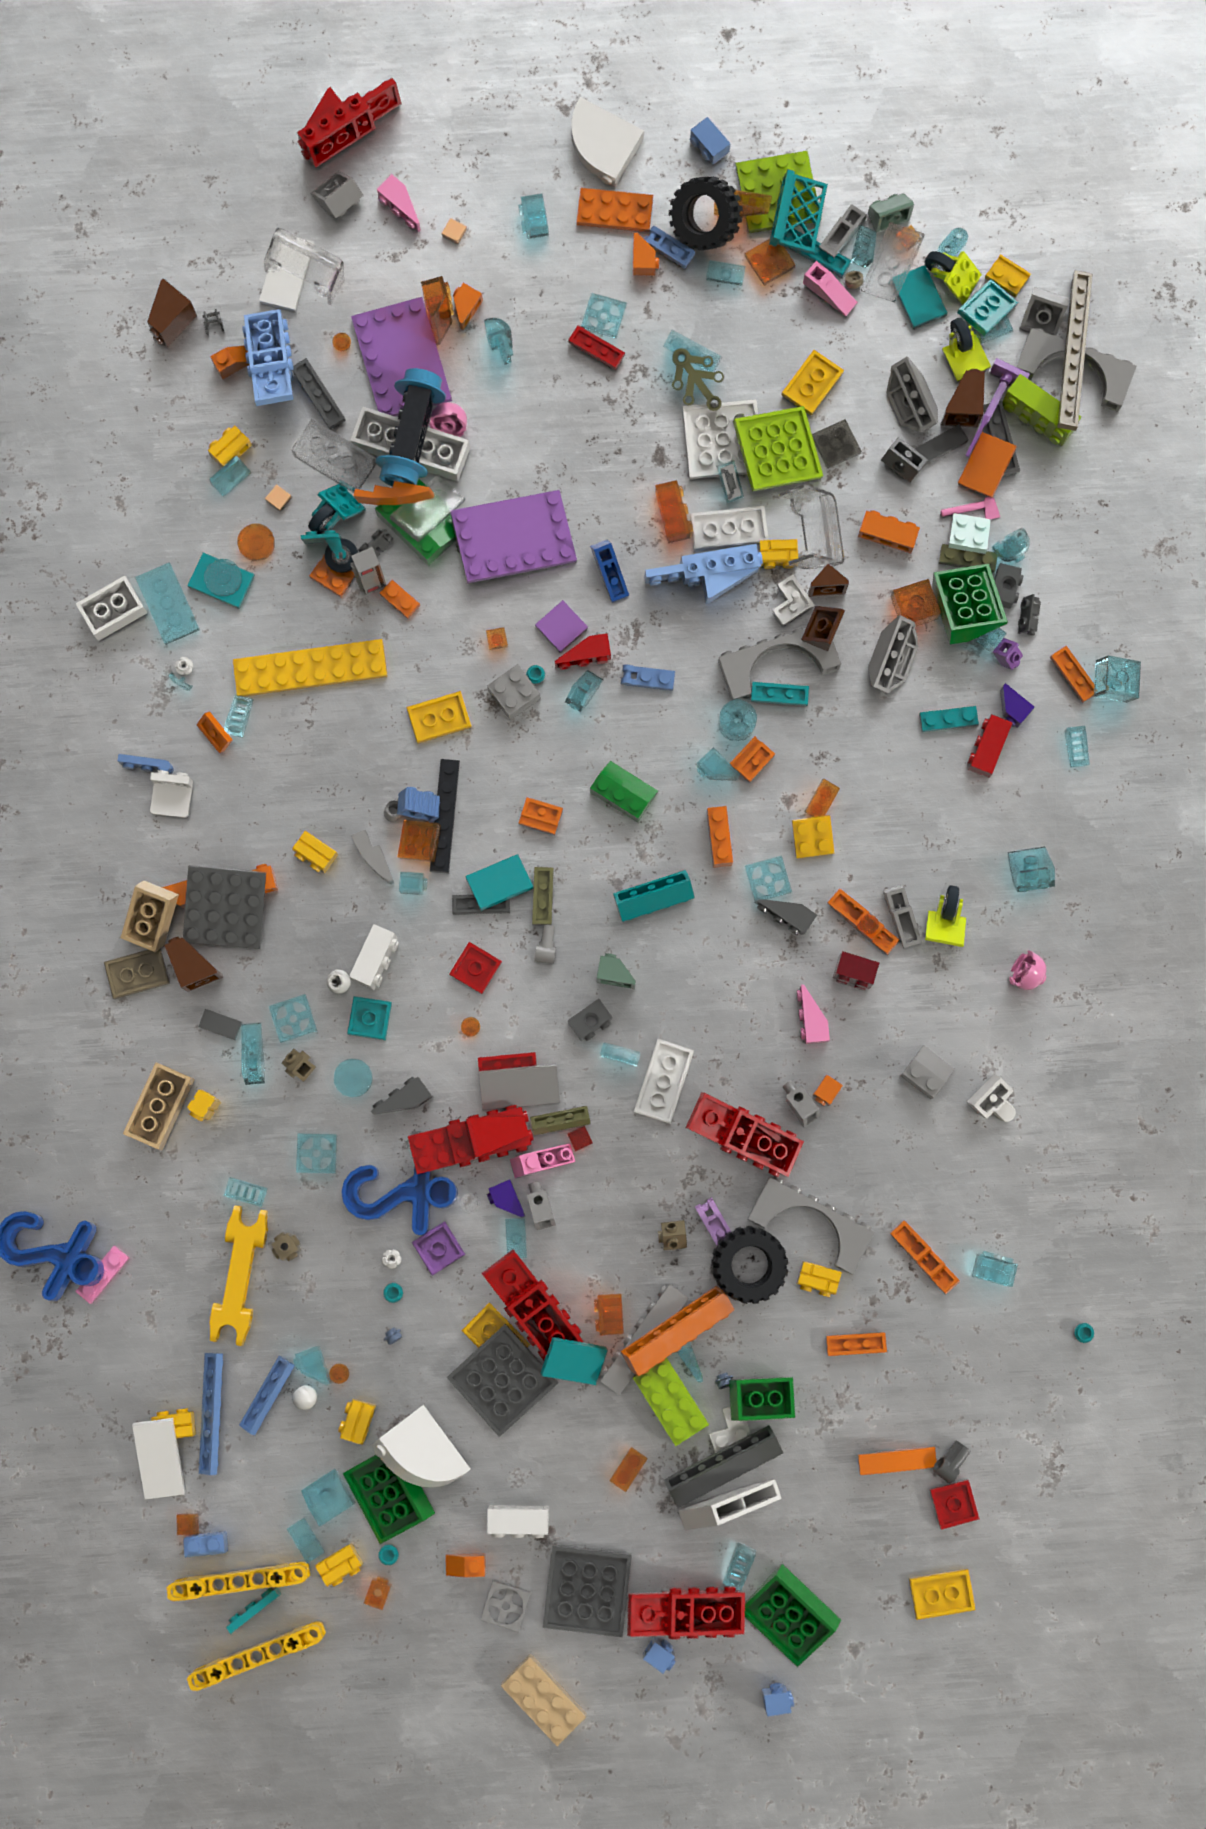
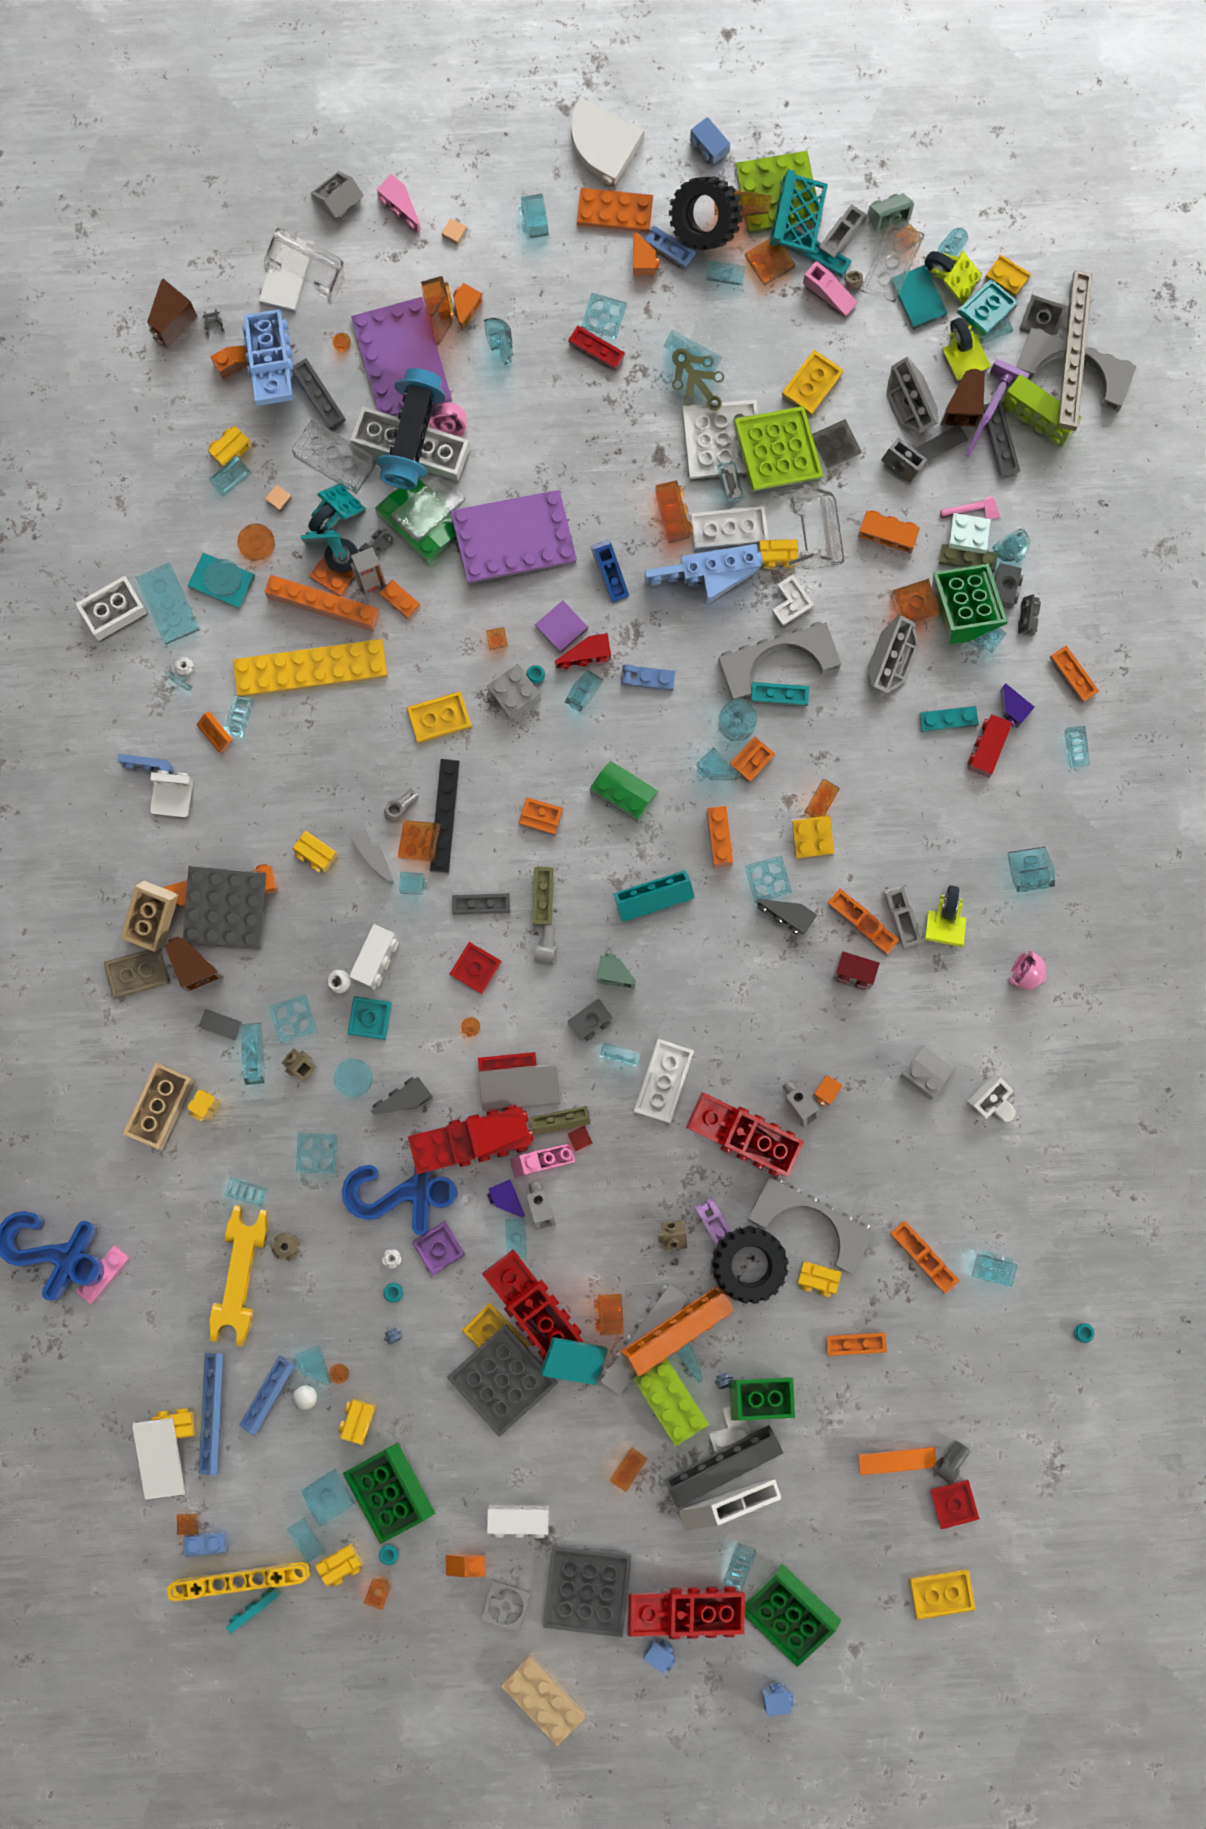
(210, 1670): yellow piece -> none
(322, 603): none -> orange brick
(335, 119): red wedge -> none
(400, 494): orange slope -> none
(418, 804): medium blue brick -> none
(420, 1452): white brick -> none
(499, 882): teal tile -> none
(815, 1024): bright pink slope -> none
(823, 626): reddish brown slope -> none
(828, 583): reddish brown slope -> none
(861, 257): clear light blue slope -> none
(987, 464): orange tile -> none
(1012, 657): medium lavender brick -> none
(1117, 679): clear light blue brick -> none

